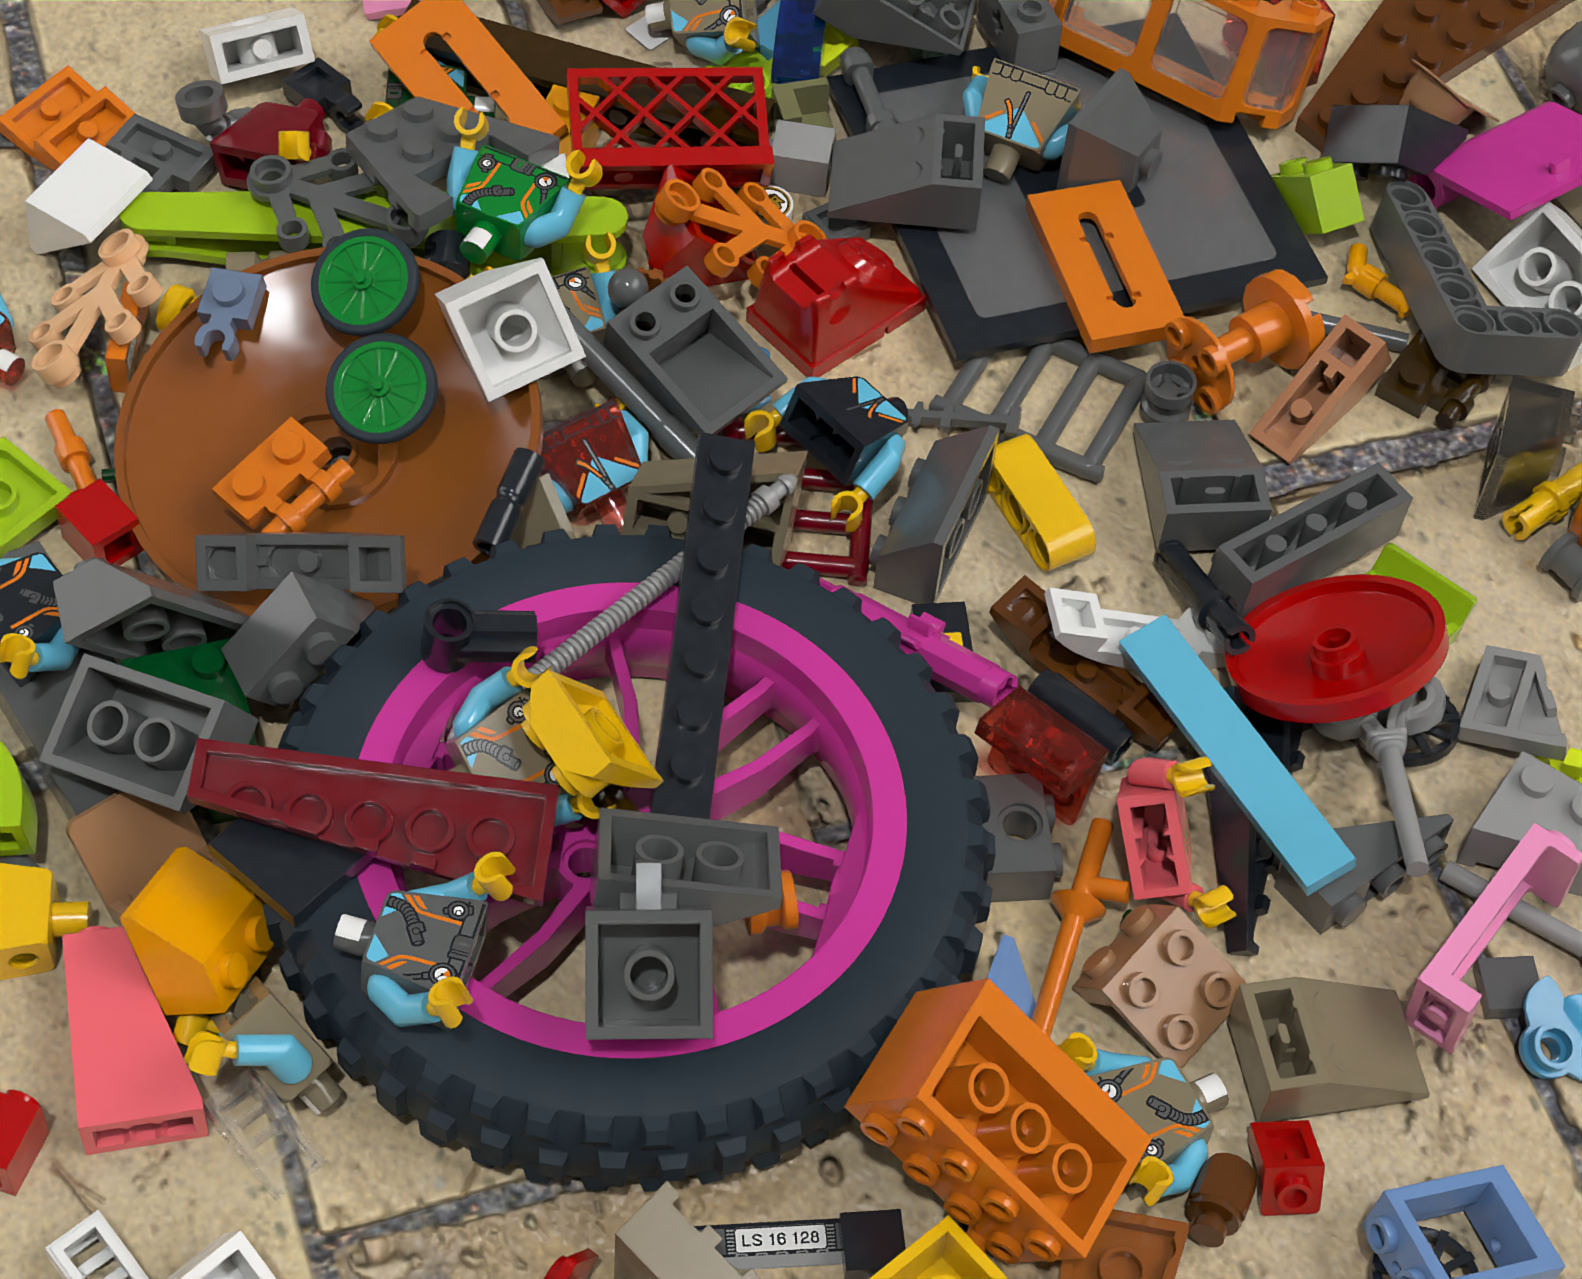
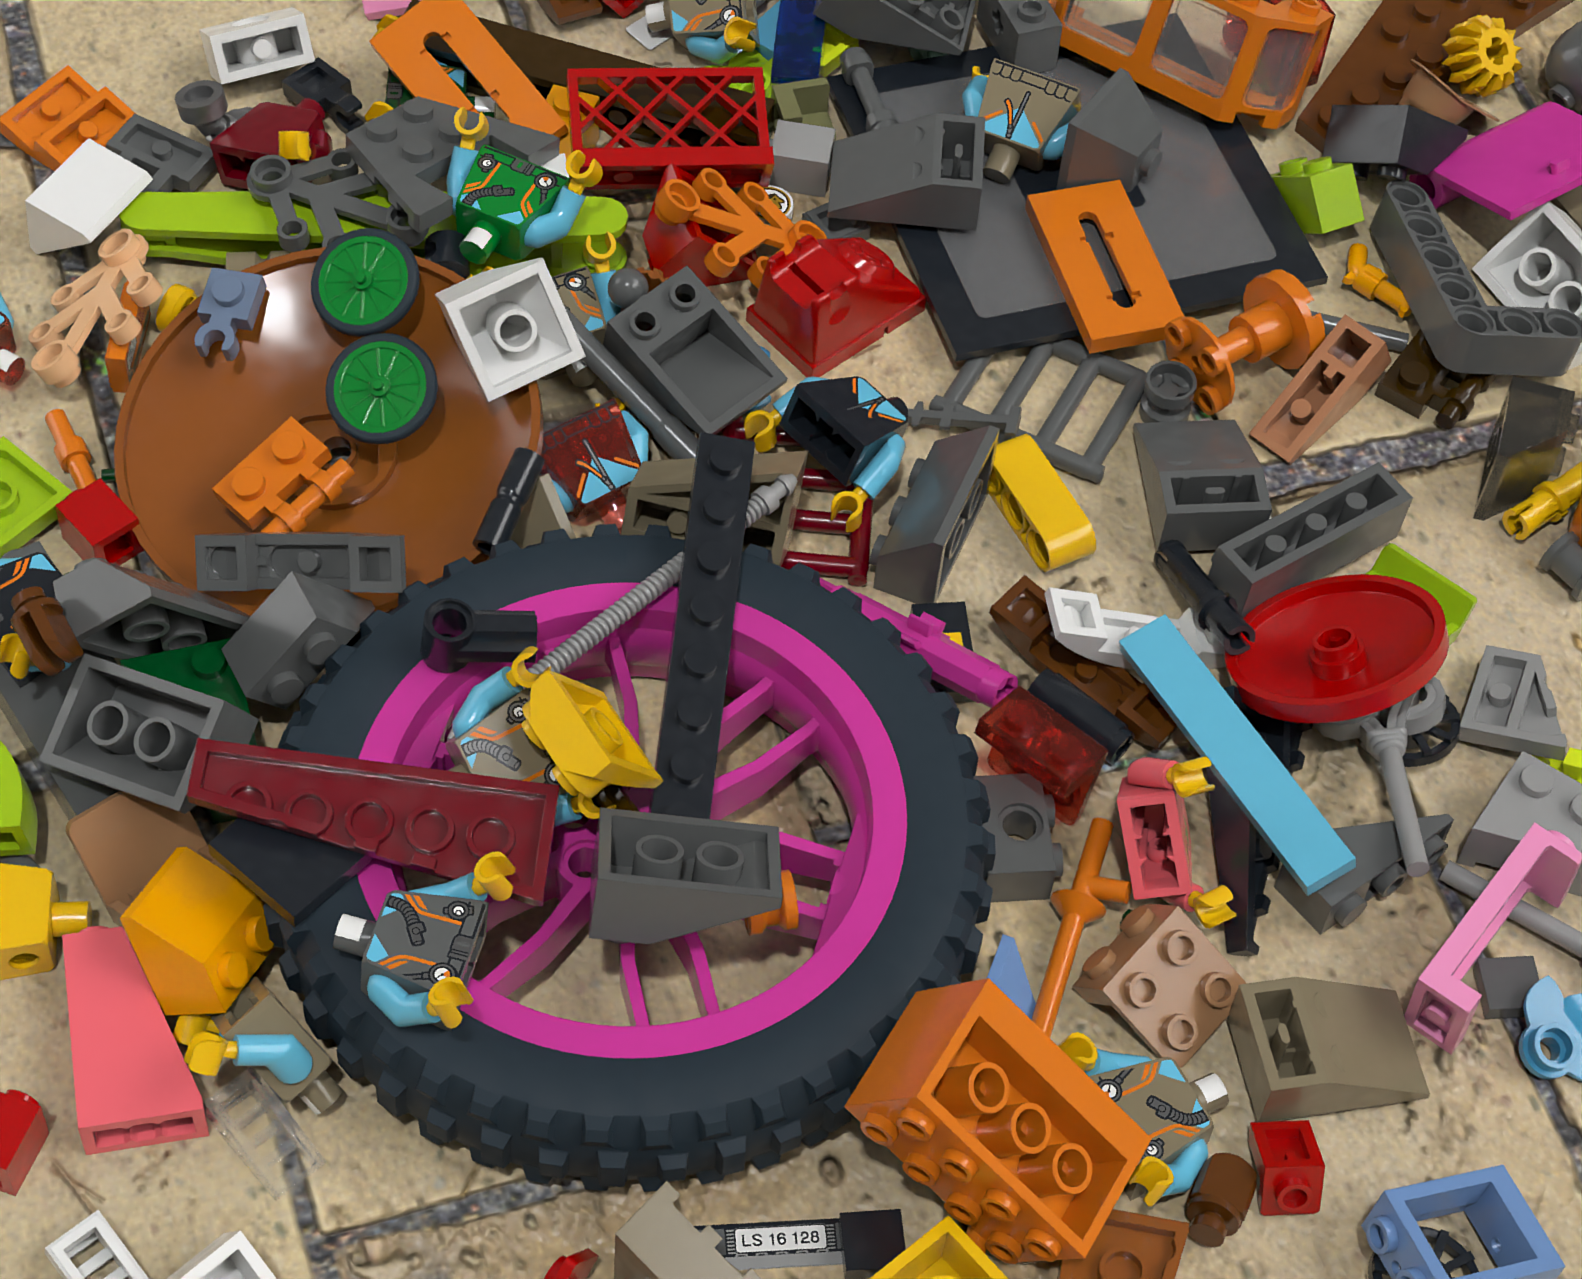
(44, 630): none -> reddish brown arm
(648, 965): dark grey hinge -> none
(1482, 55): none -> yellow gear

